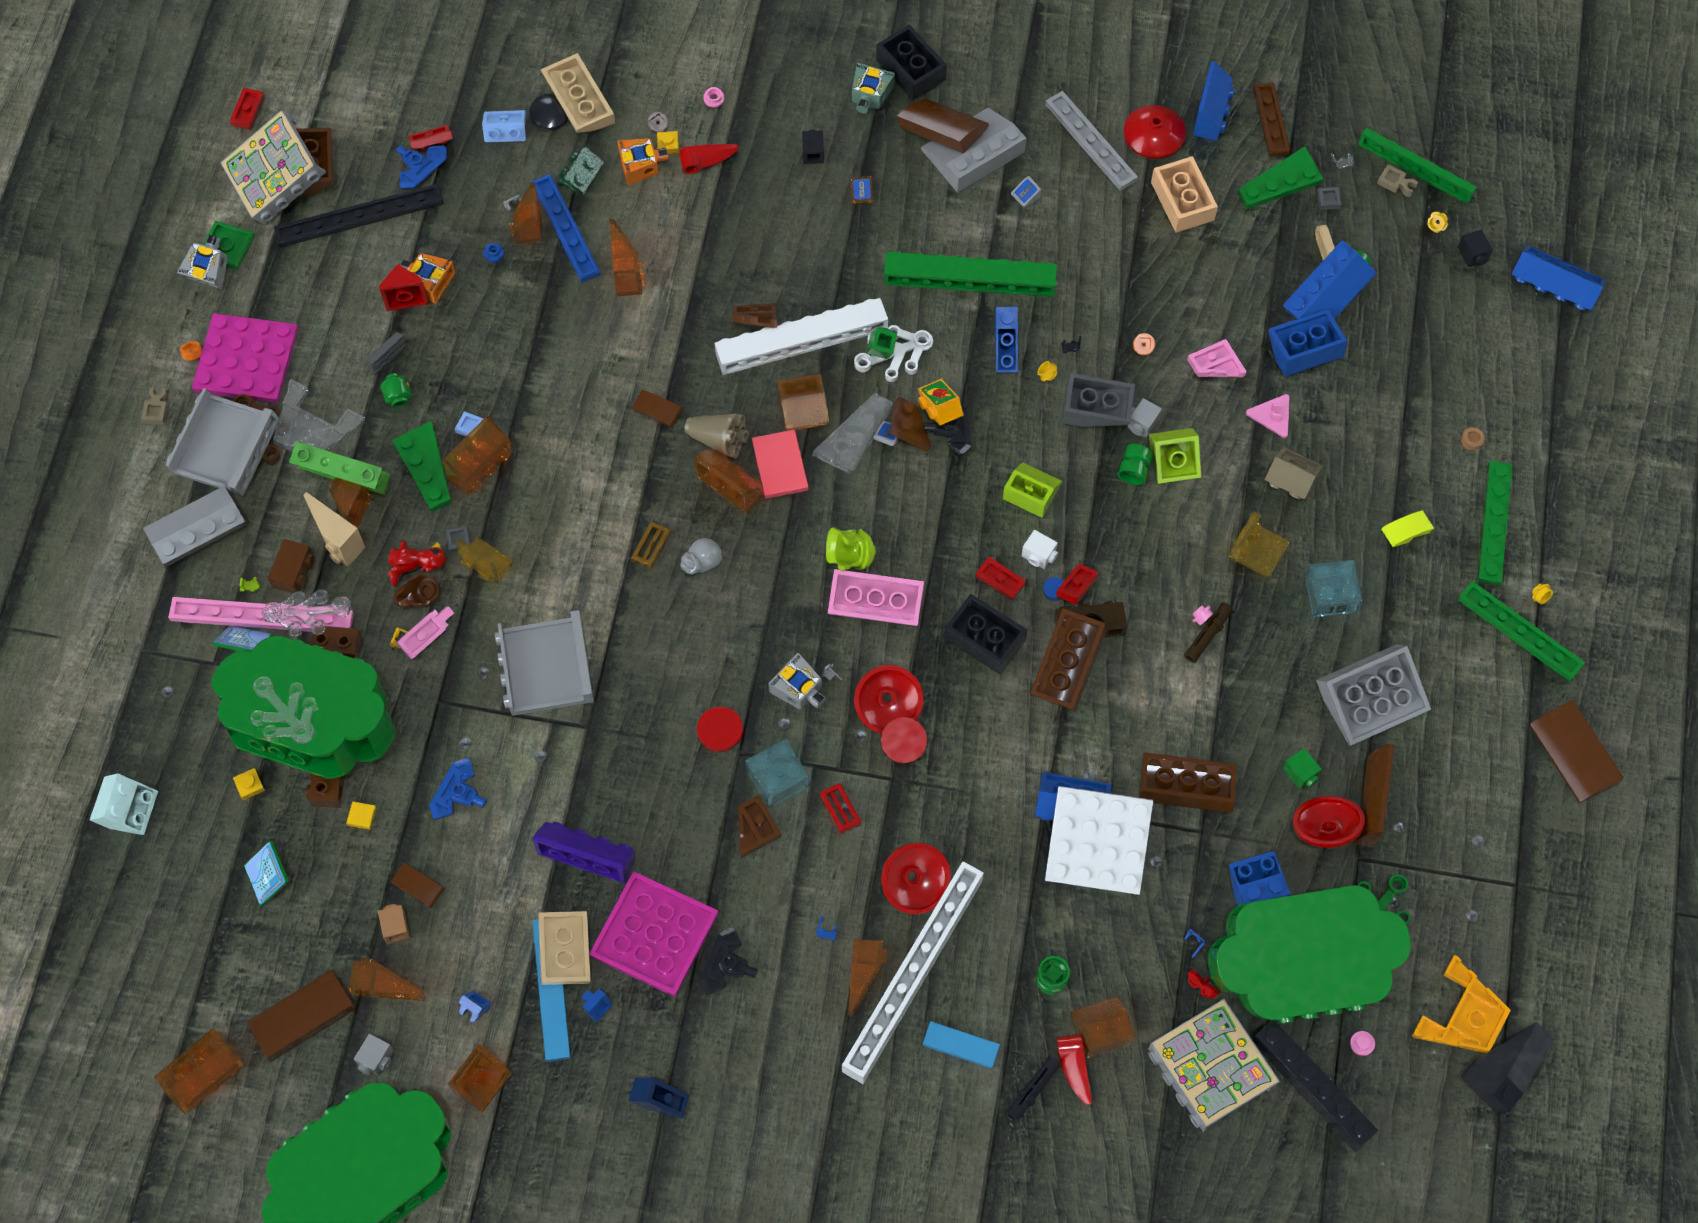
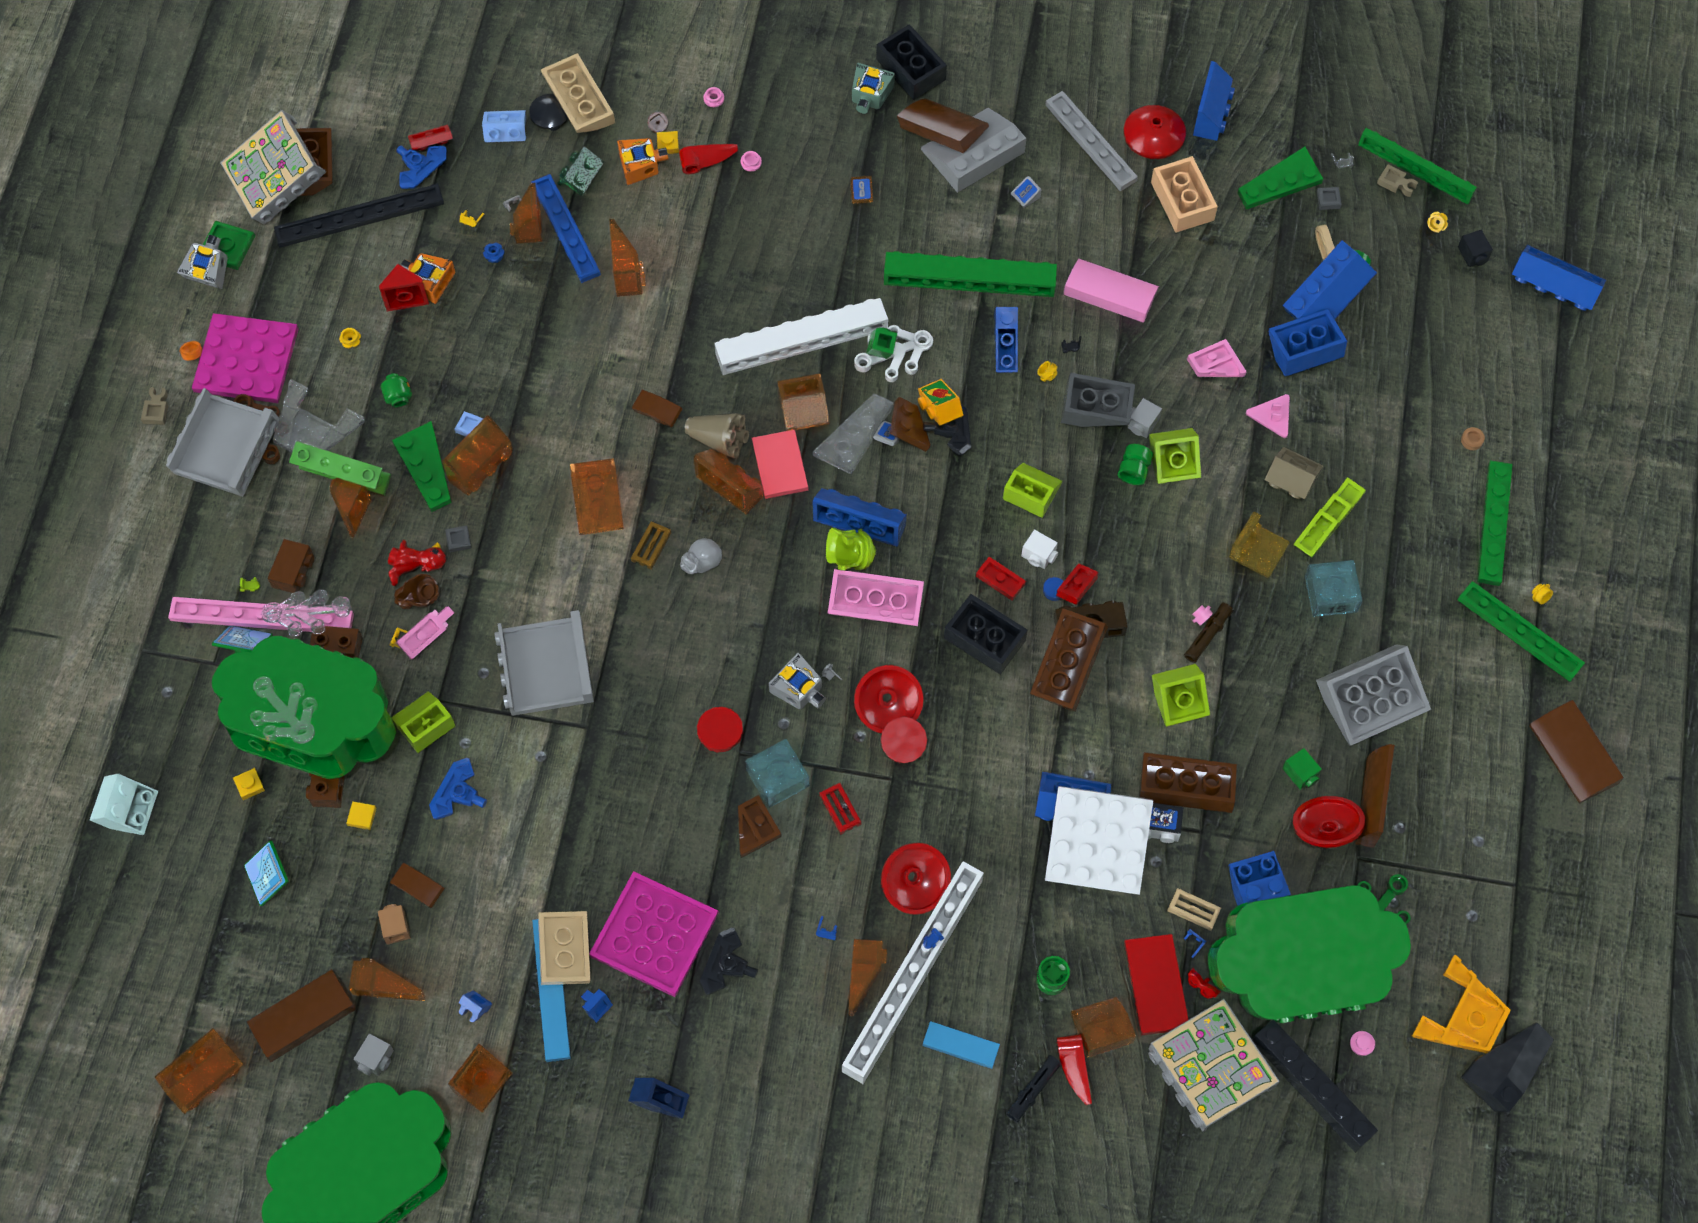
(194, 526): light grey slope -> none
(247, 108): red plate -> none
(339, 535): tan slope -> none
(347, 334): none -> yellow plate
(386, 353): dark grey tile -> none
(423, 721): none -> lime slope
(469, 221): none -> yellow piece
(484, 558): clear yellow bracket -> none
(584, 851): dark purple slope -> none
(596, 496): none -> clear orange slope
(751, 161): none -> bright pink plate
(756, 315): reddish brown wing -> none
(813, 146): black brick -> none
(853, 513): none -> blue slope
(930, 942): none -> blue piece
(1110, 290): none -> bright pink slope
(1144, 344): tile -> none
(1156, 983): none -> red tile
(1166, 822): none -> brick
(1181, 694): none -> lime slope
(1190, 917): none -> tan tile
(1271, 120): reddish brown tile -> none
(1329, 517): none -> lime slope
(1407, 528): neon yellow slope -> none

